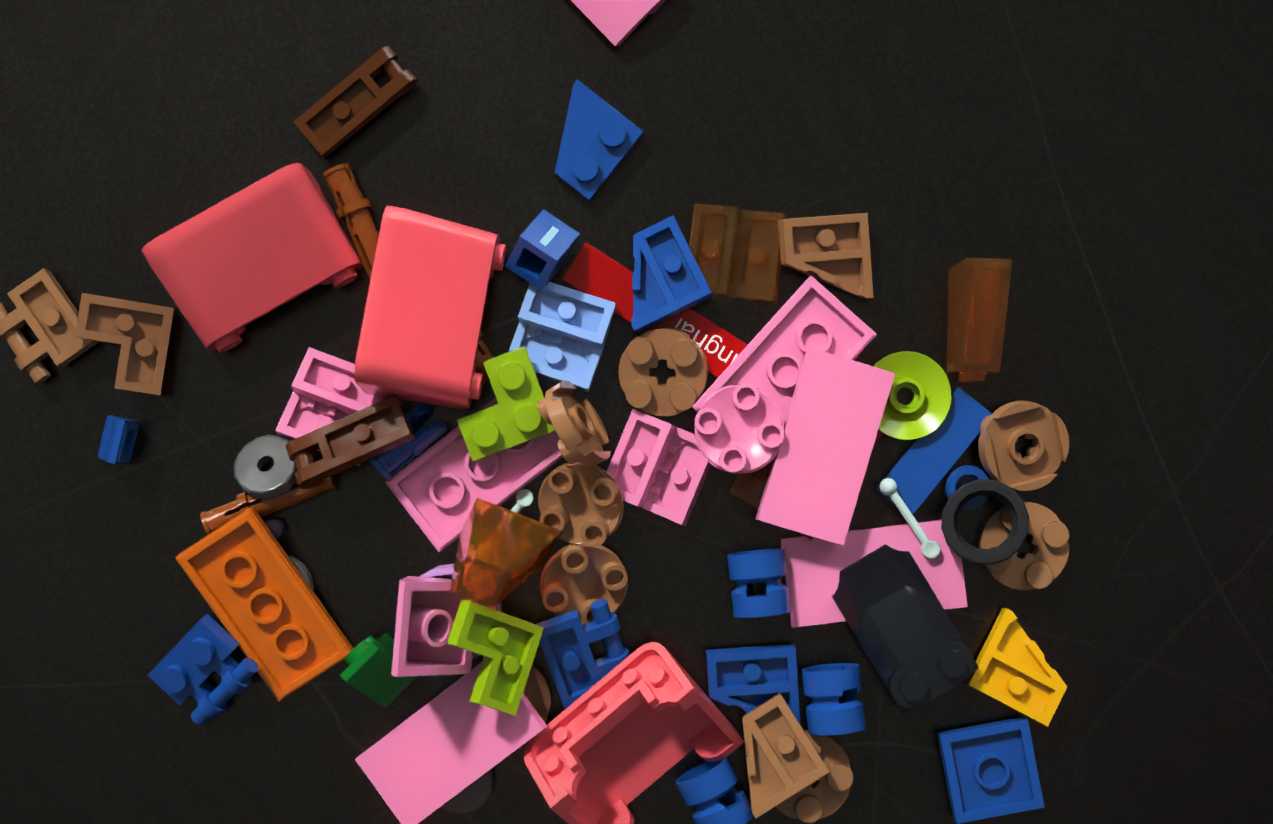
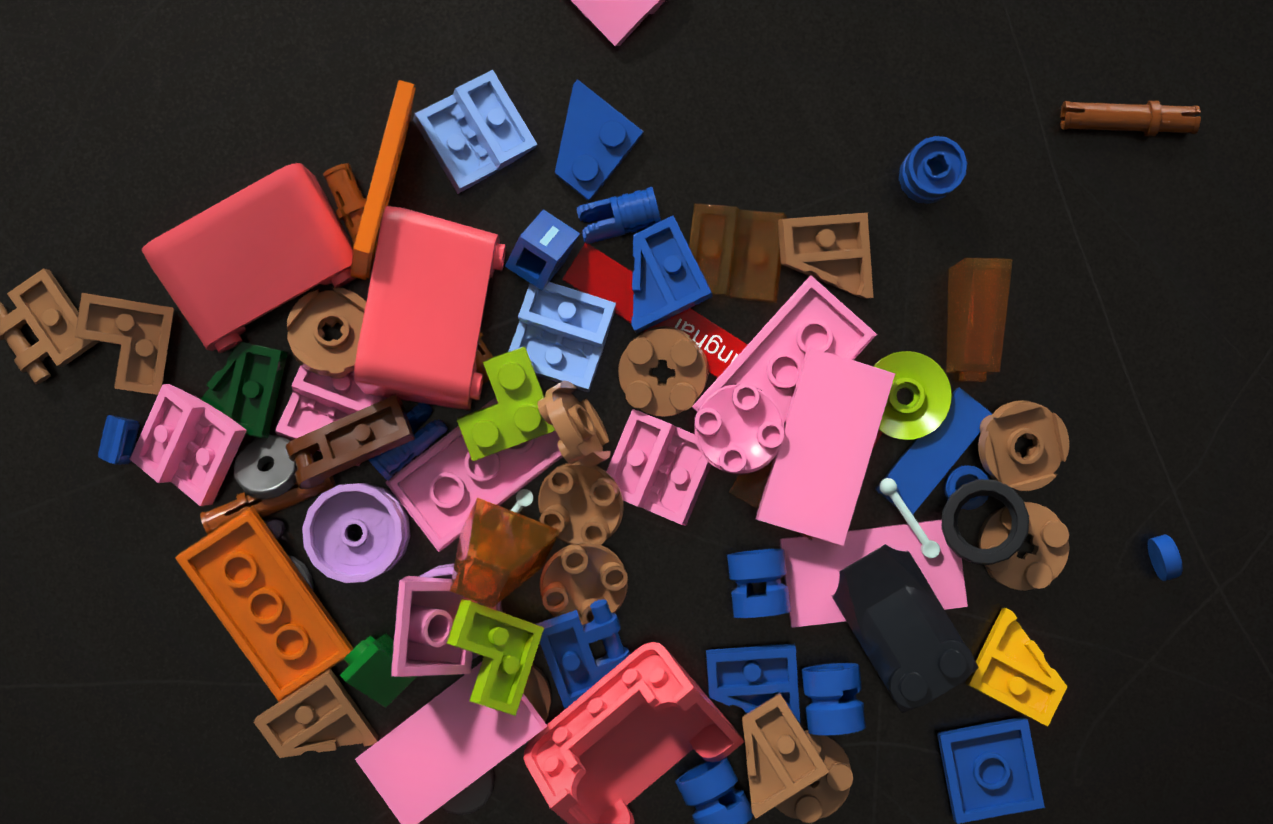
(187, 444): none -> bright pink slope
(193, 659): blue plate -> none
(248, 387): none -> dark green wing
(307, 340): none -> medium nougat plate
(315, 719): none -> medium nougat wing
(330, 540): none -> lavender wheel
(354, 102): reddish brown plate -> none
(382, 180): none -> orange tile
(475, 131): none -> light blue slope
(628, 211): none -> blue hinge
(932, 169): none -> blue wheel
(1131, 117): none -> dark orange pin
(1165, 557): none -> blue tile

